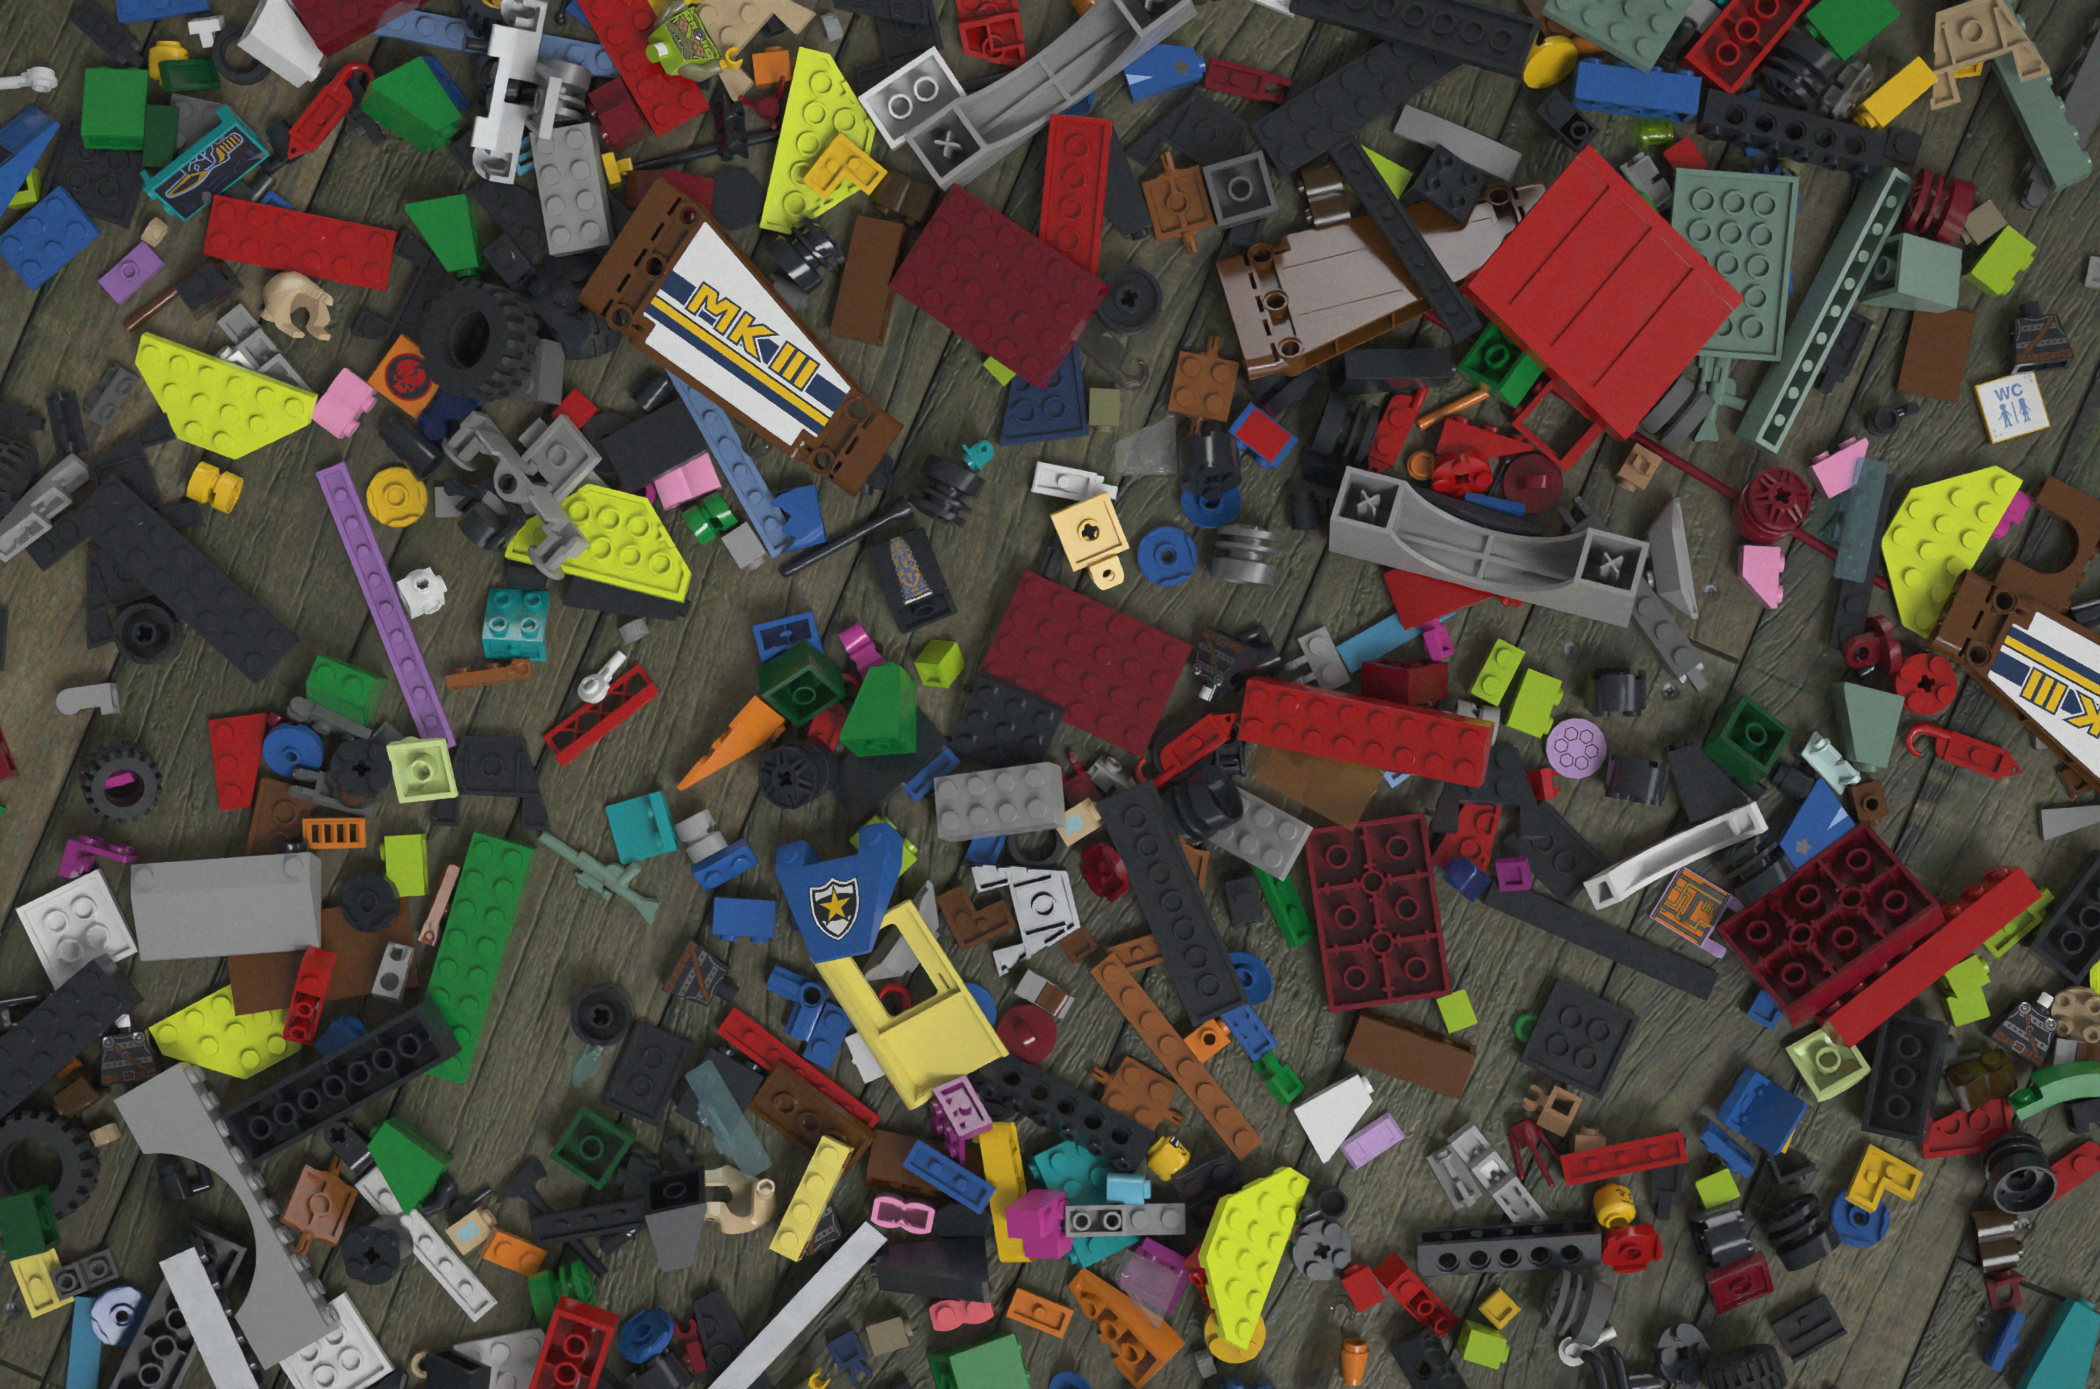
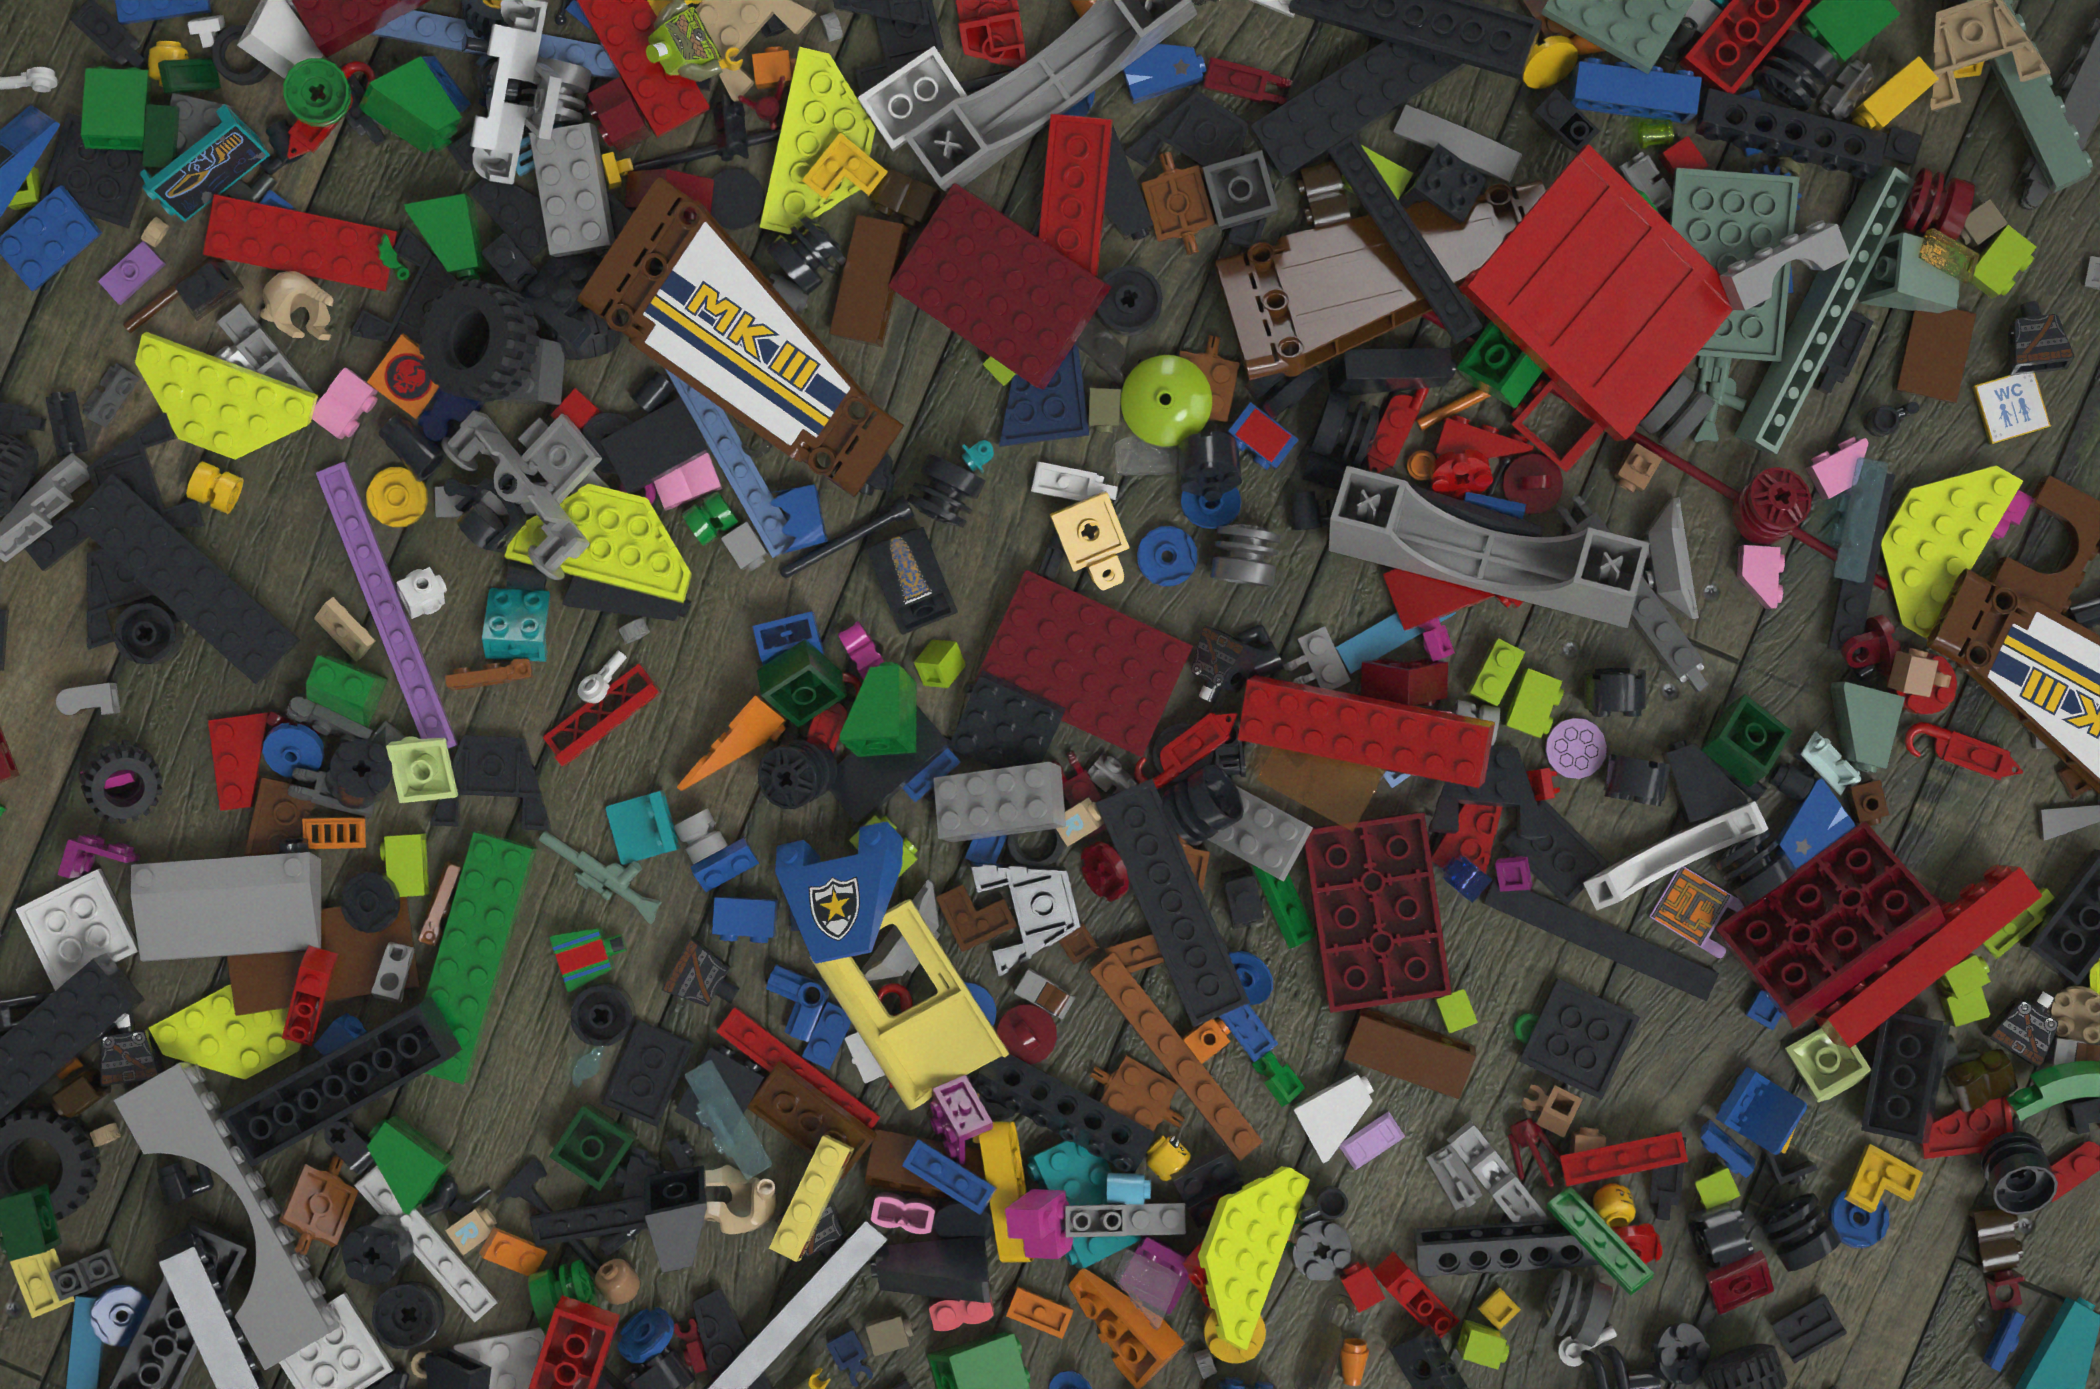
(317, 74): none -> green wheel
(344, 629): none -> tan plate
(389, 257): none -> green piece
(391, 1314): none -> black wheel
(585, 954): none -> torso
(617, 1281): none -> medium nougat head
(1168, 423): none -> lime dish
(1600, 1240): none -> green tile
(1752, 281): none -> light grey arch
(1916, 673): none -> medium nougat brick
(1948, 255): none -> clear yellow tile

